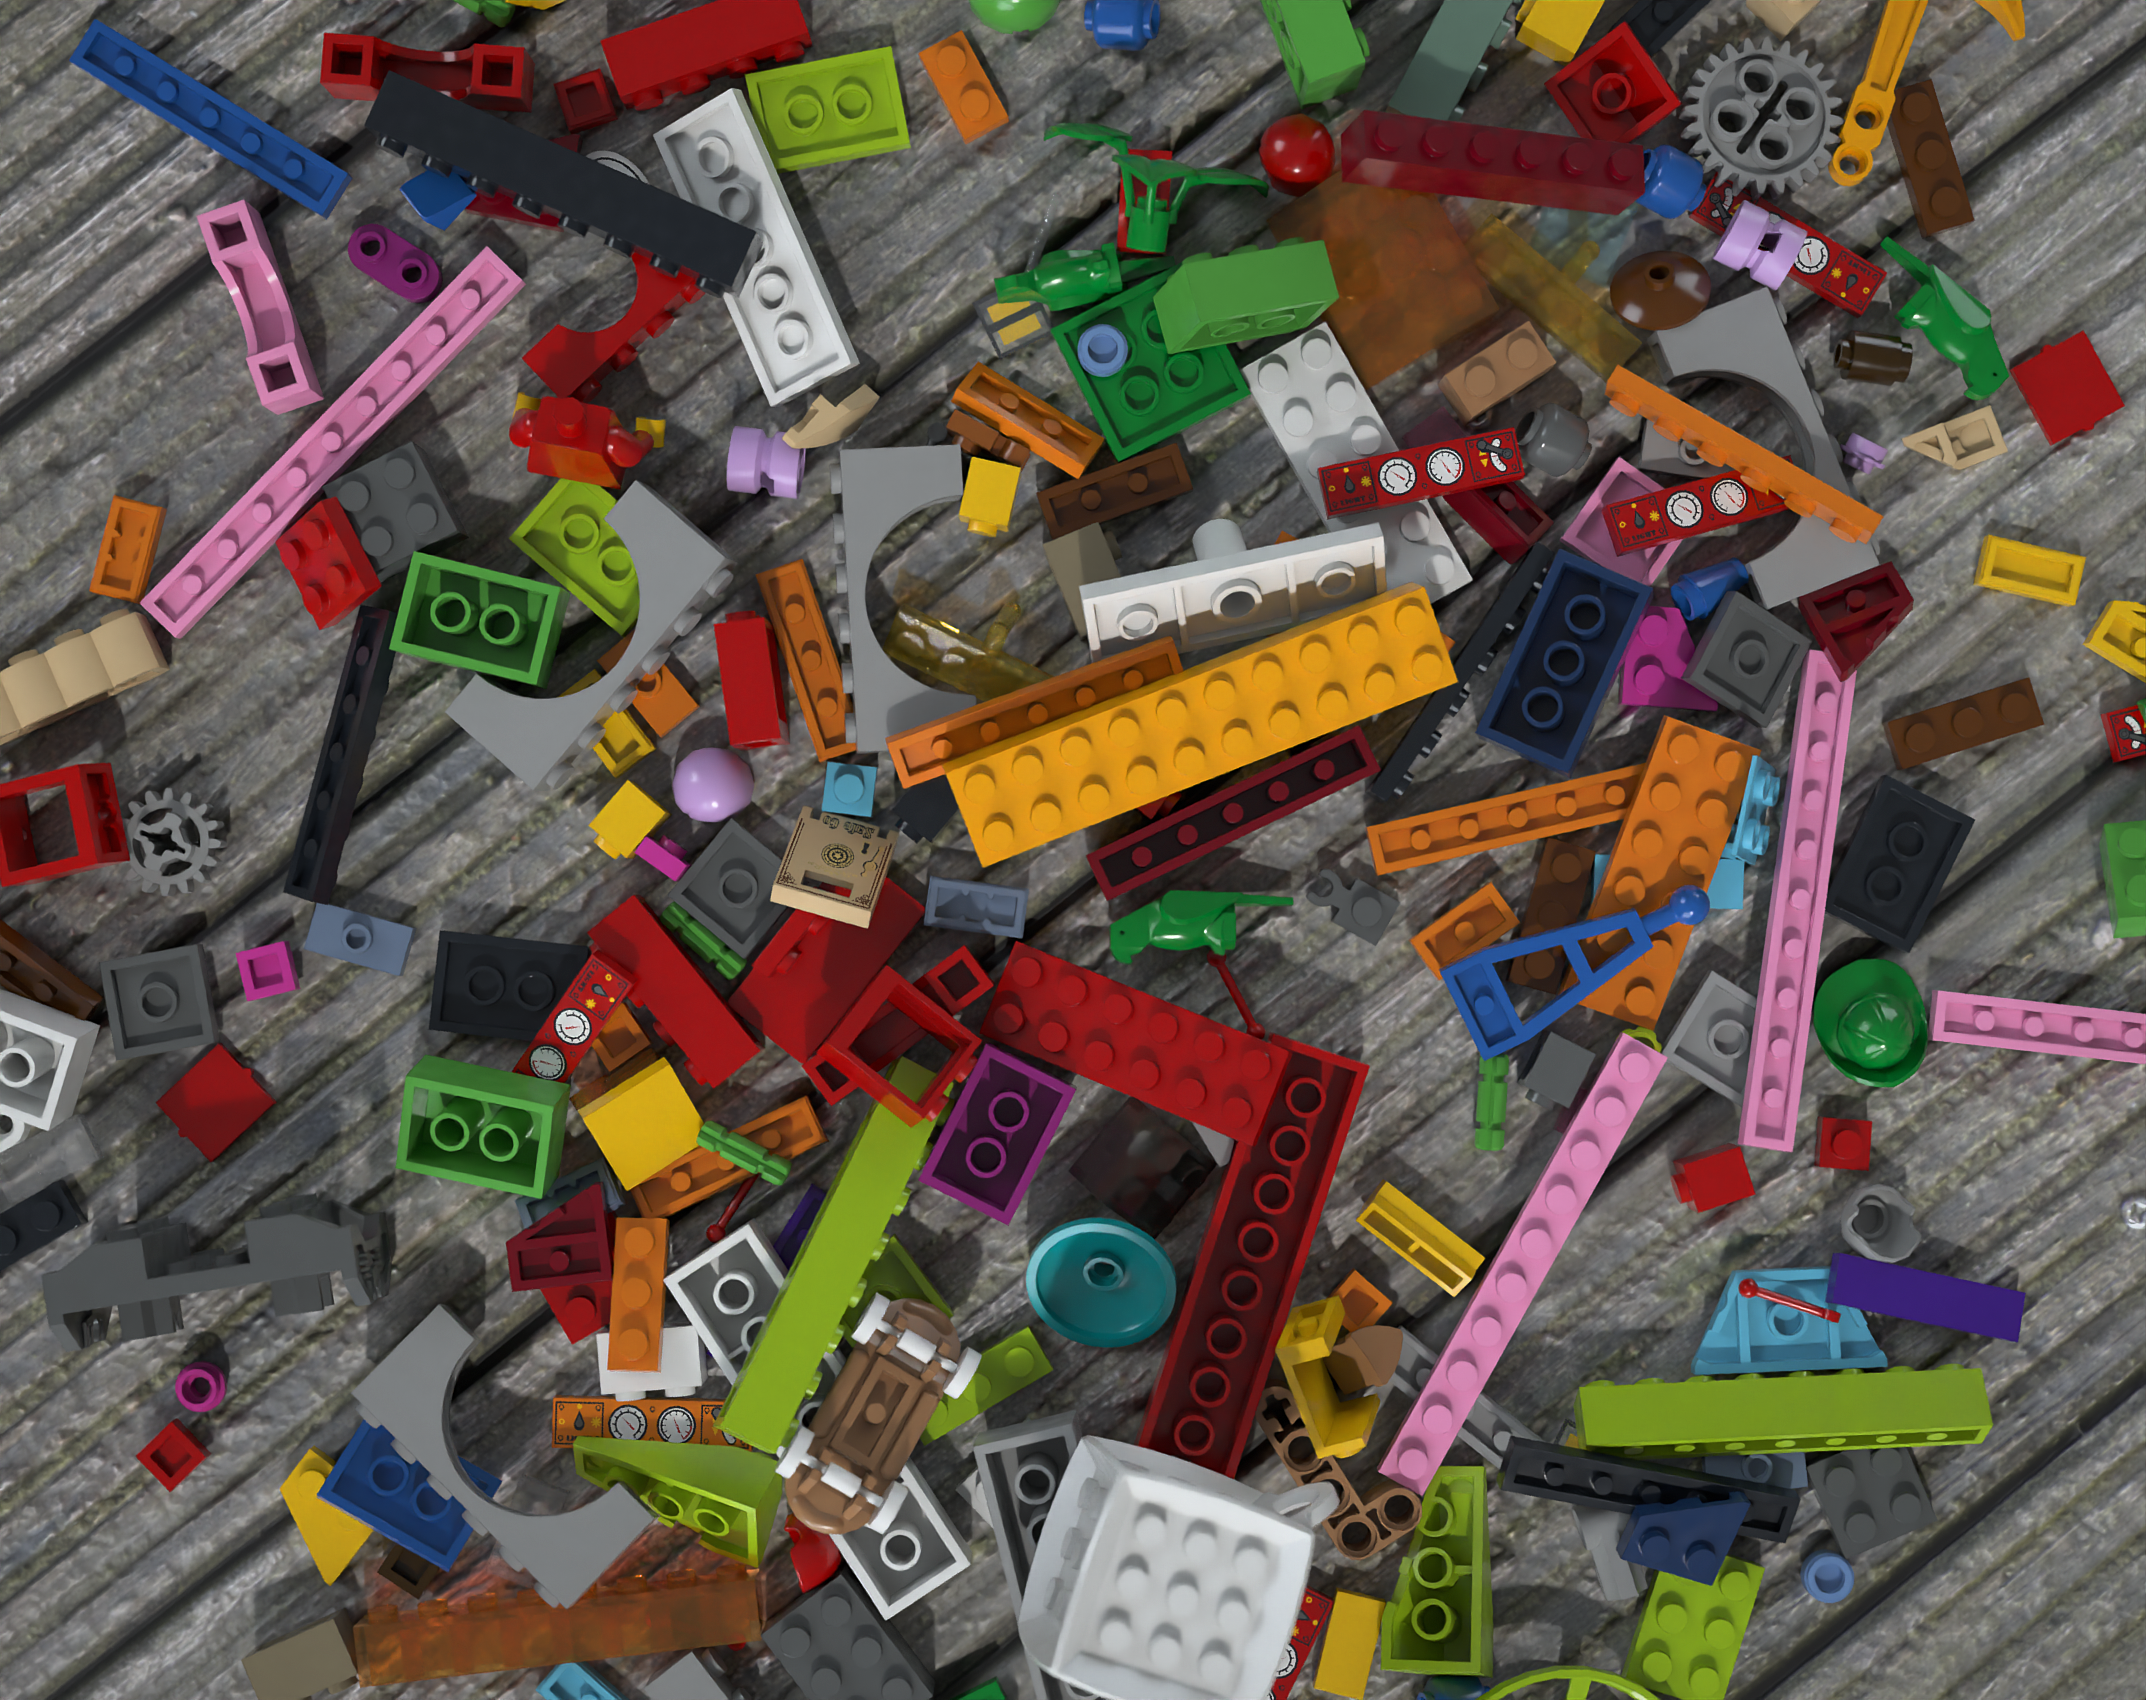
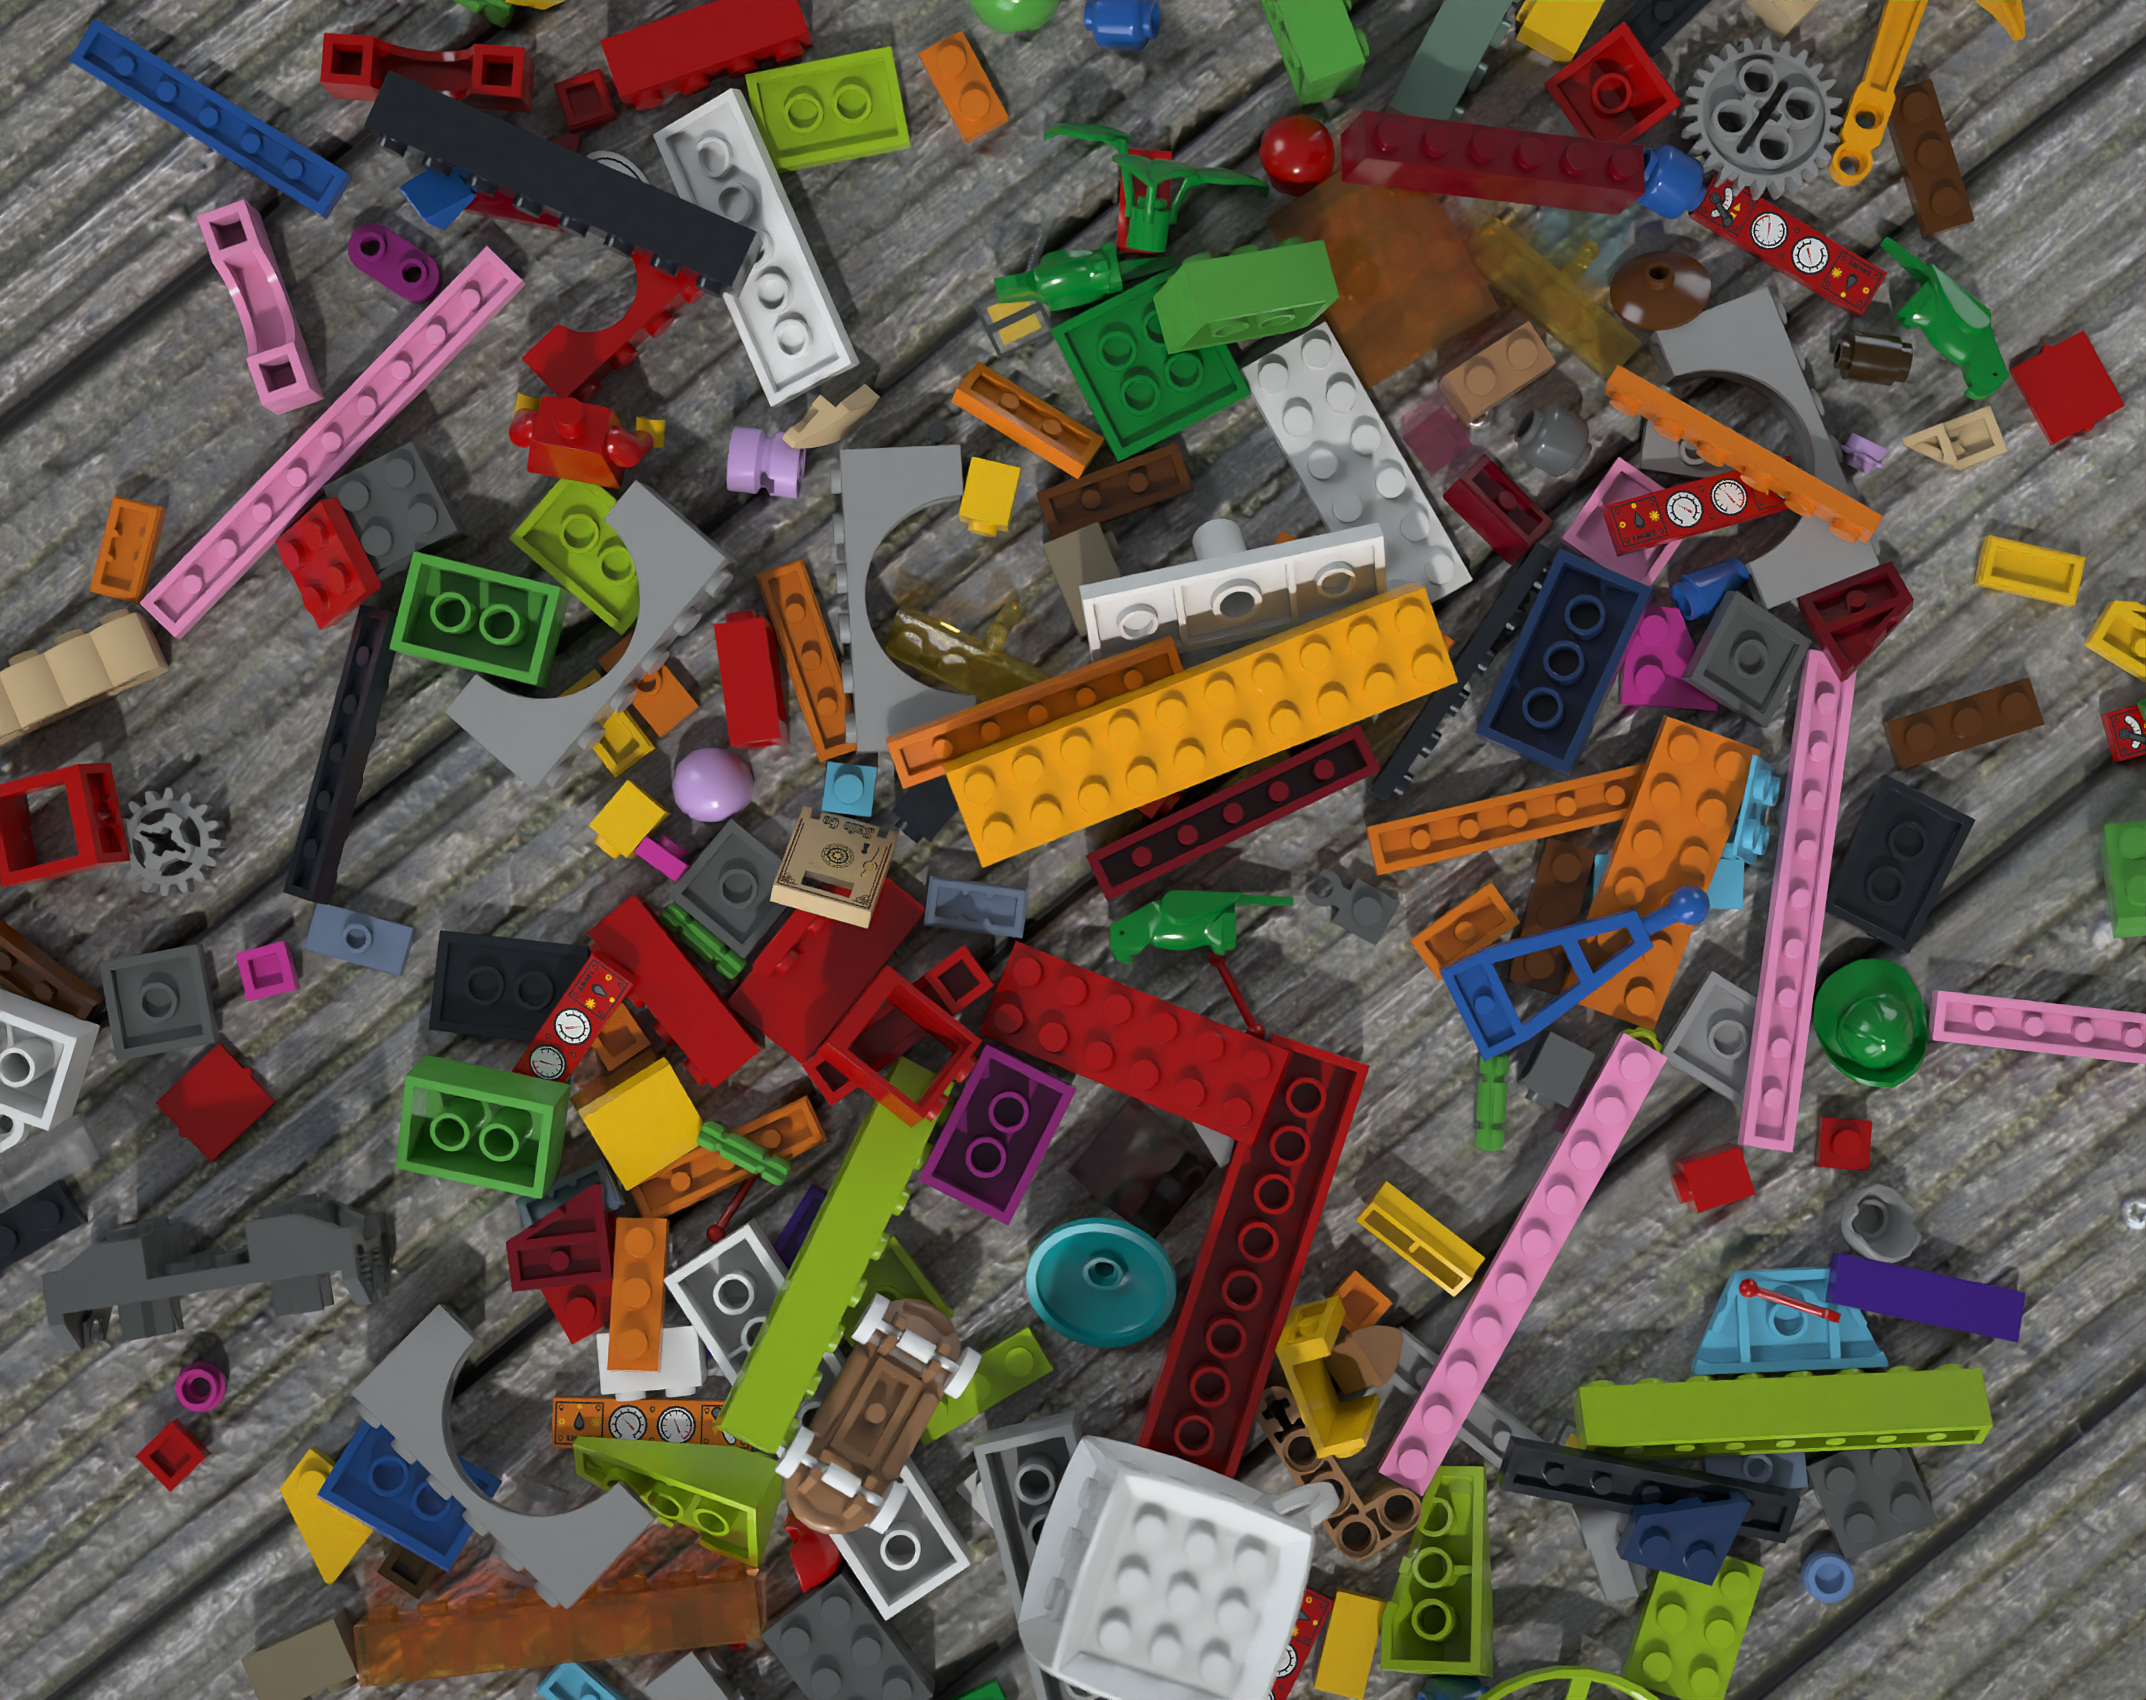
(977, 438): dark orange plate -> none
(1102, 350): medium blue tile -> none
(1420, 473): red tile -> none
(1745, 233): lavender wheel -> none

